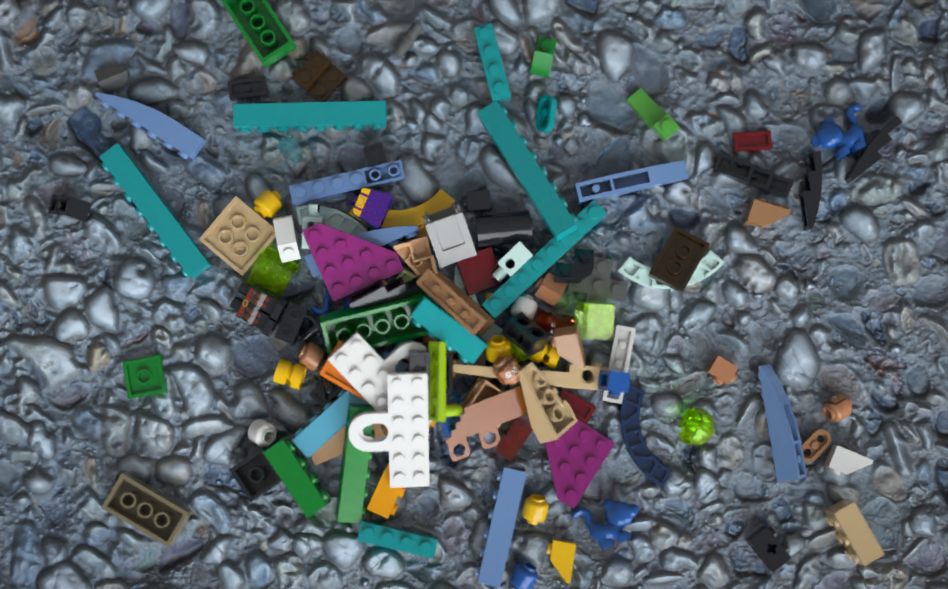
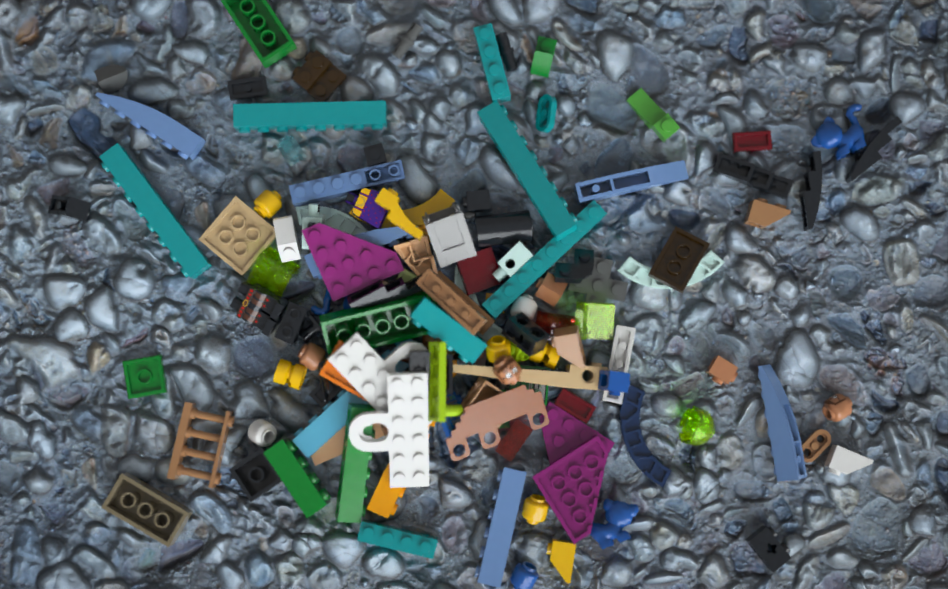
(182, 450): none -> medium nougat fence
(389, 201): none -> yellow slope
(506, 51): none -> black pin
(546, 410): tan wedge -> none
(574, 486): none -> magenta plate
(853, 532): tan brick -> none

